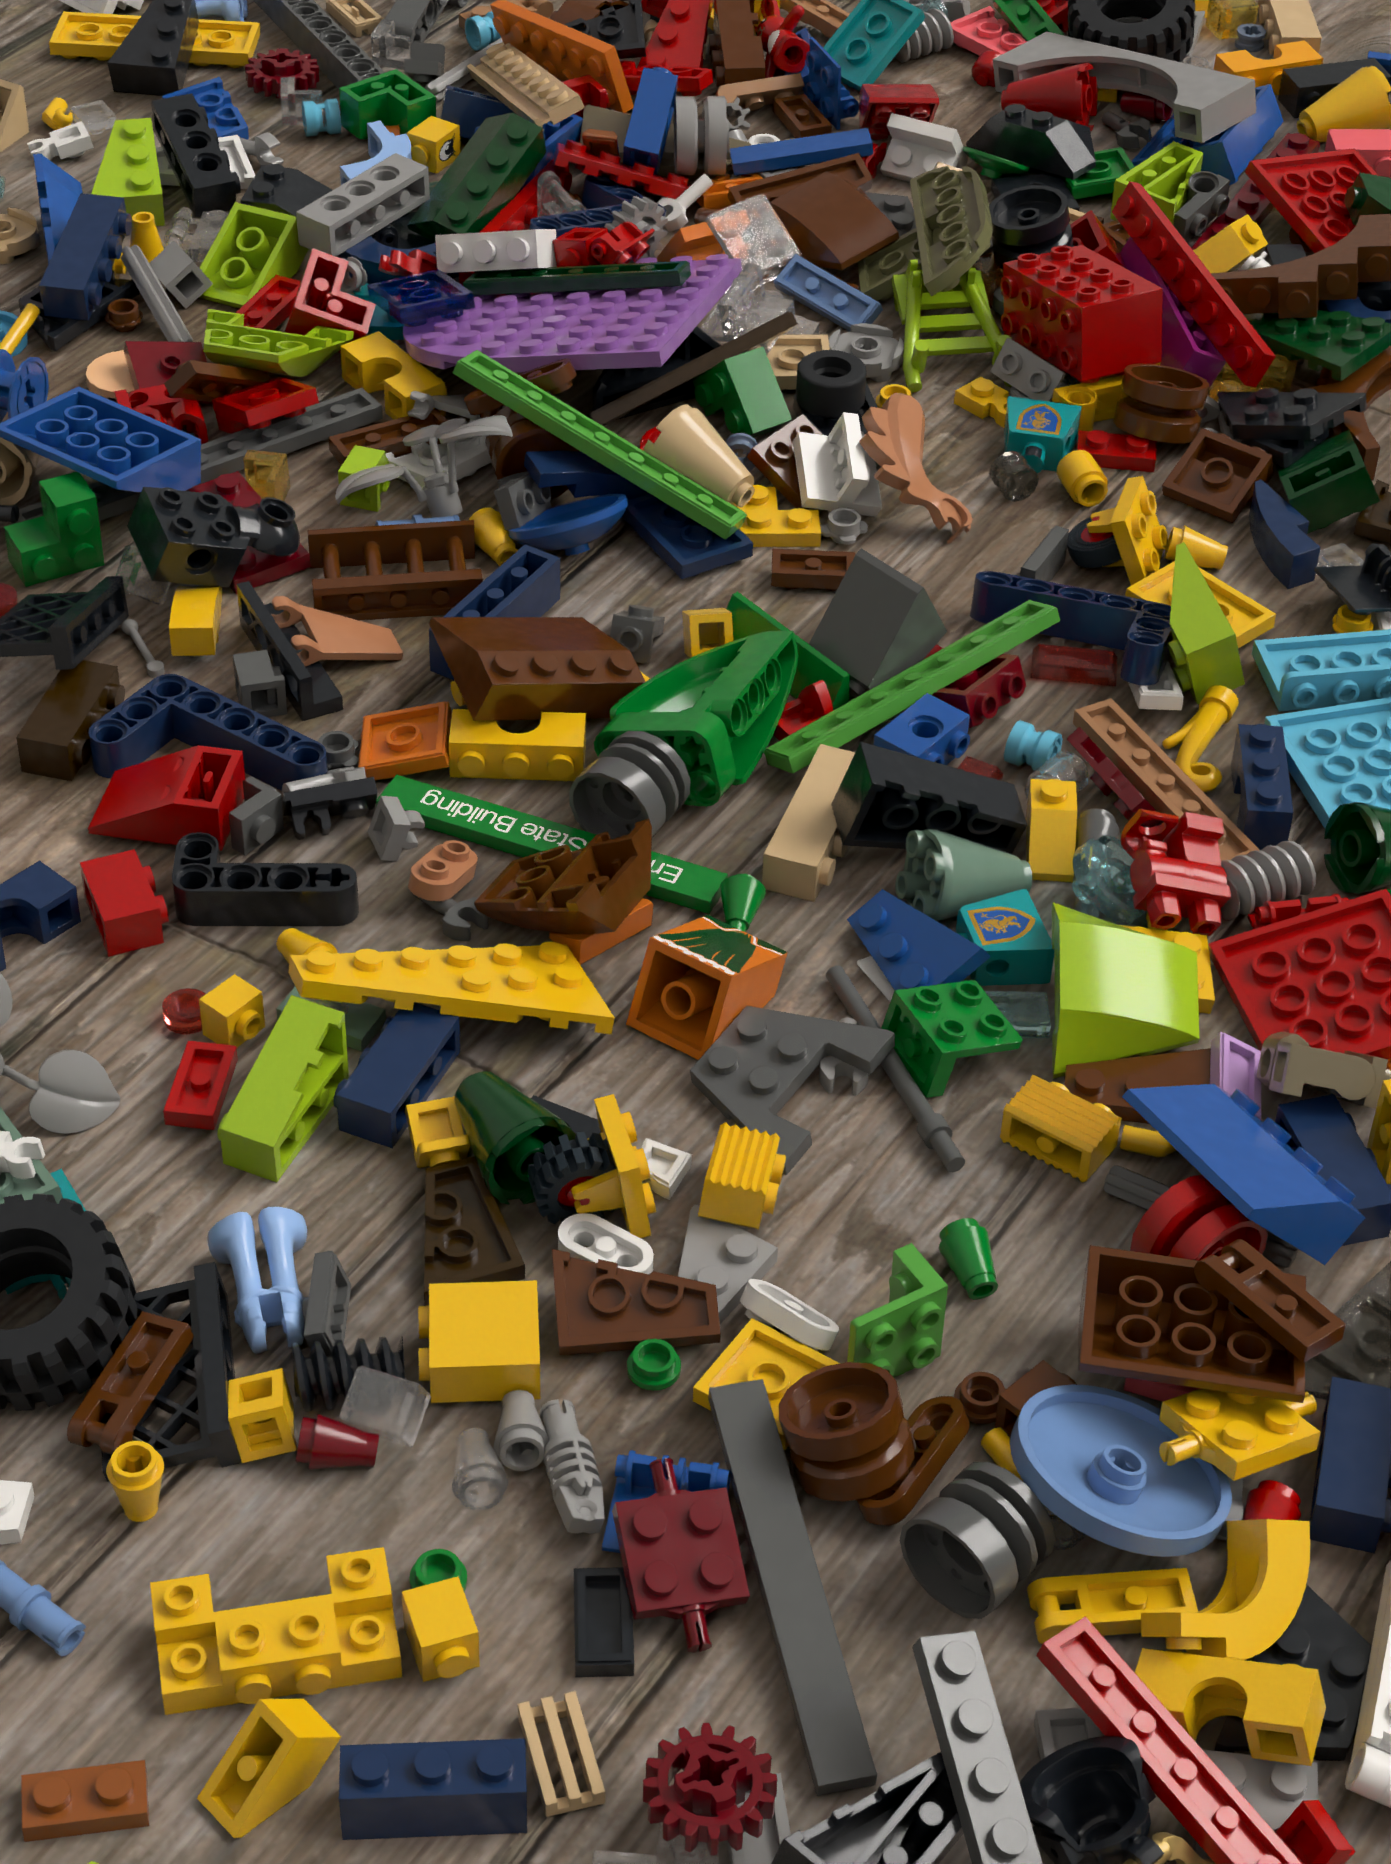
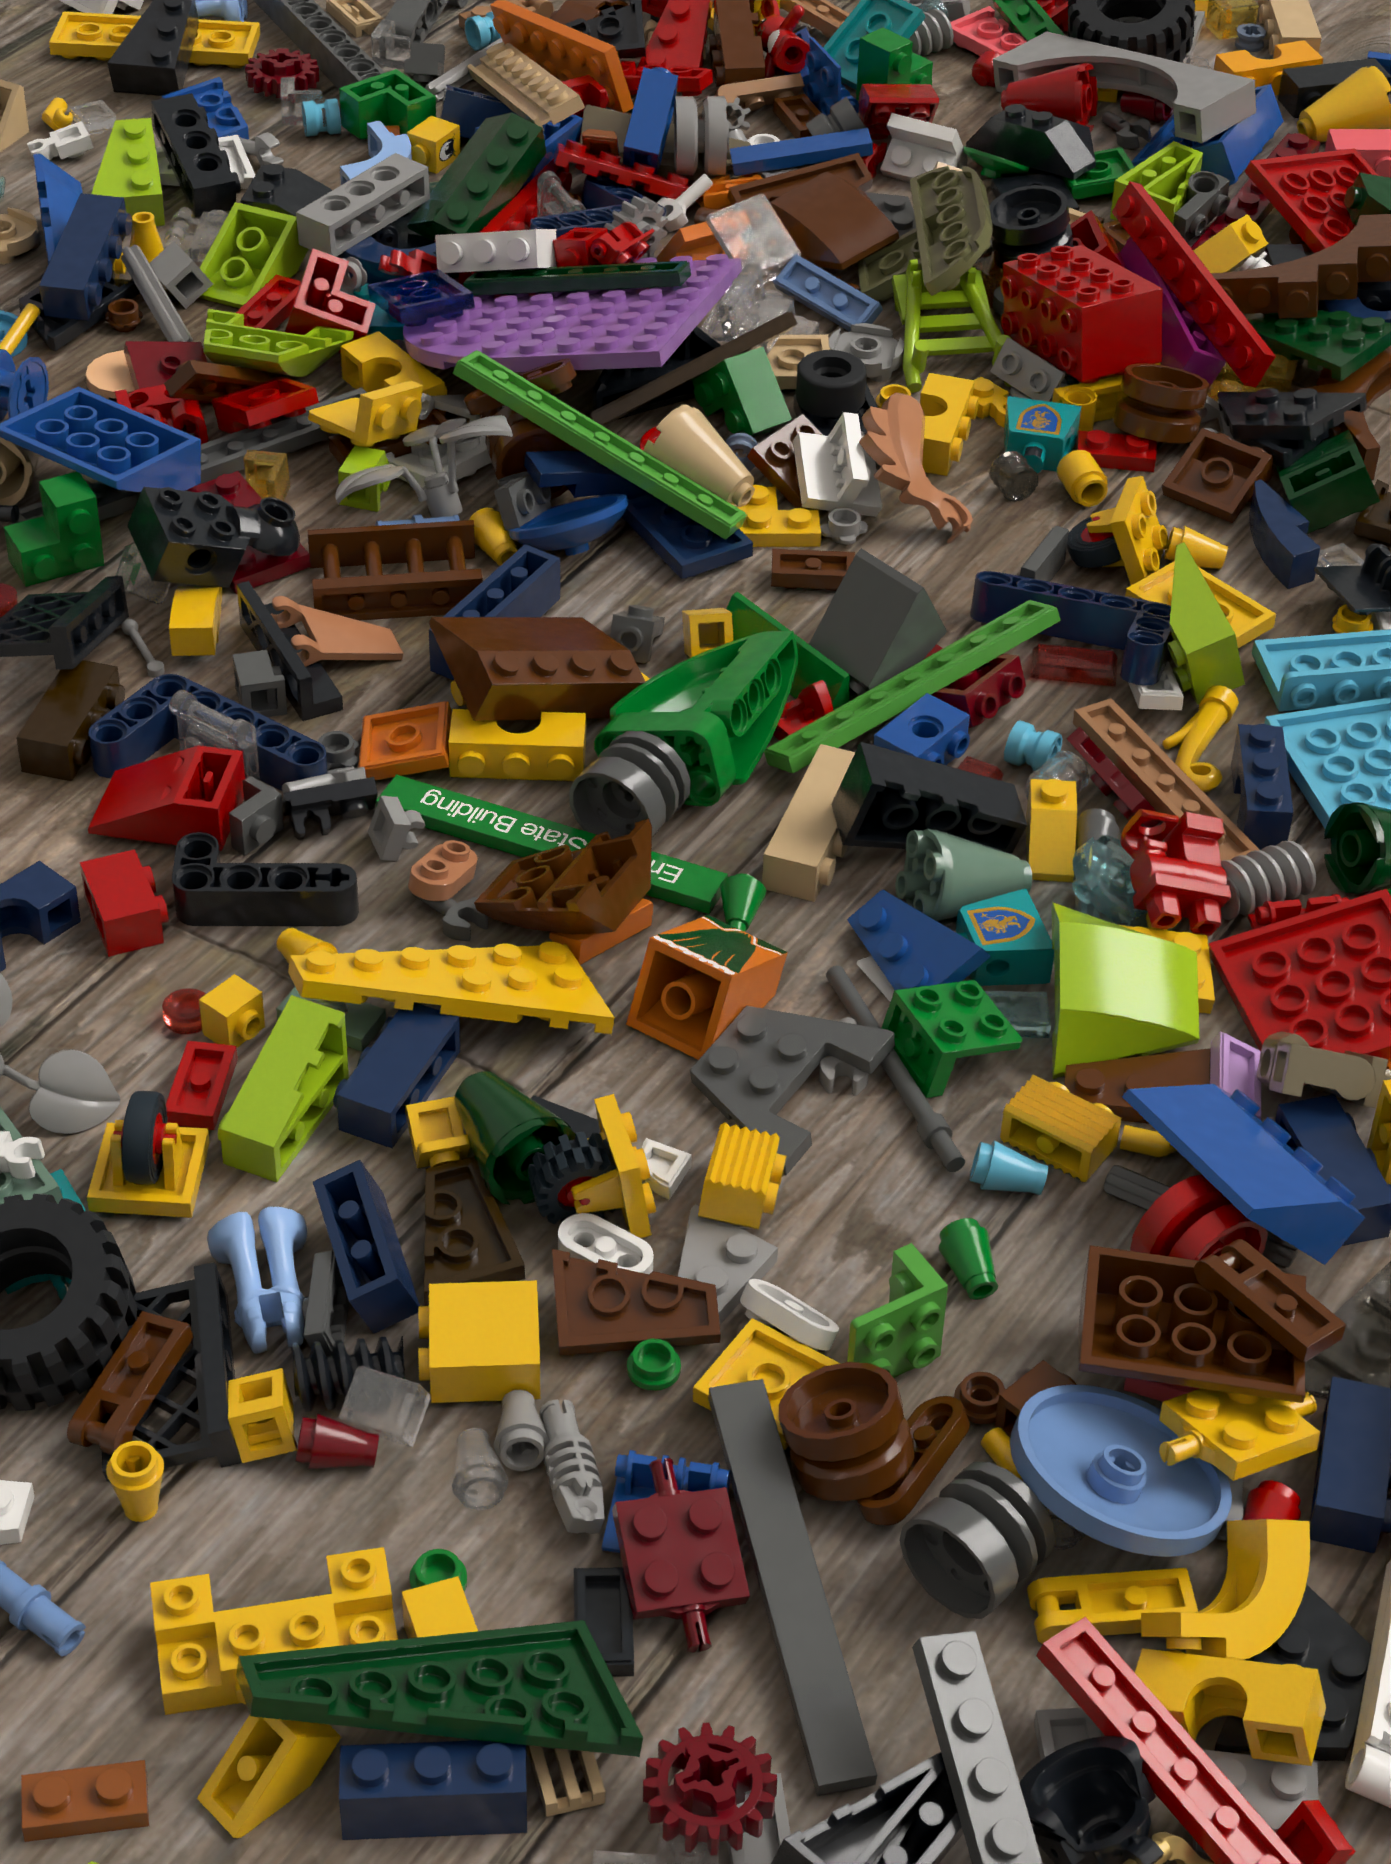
(148, 1162): none -> yellow plate
(210, 728): none -> clear plate
(366, 1246): none -> dark blue brick
(374, 415): none -> yellow bracket
(488, 1685): none -> dark green wing
(840, 119): none -> dark grey wheel
(890, 60): none -> green brick
(948, 415): none -> yellow arch
(1006, 1170): none -> medium azure cone

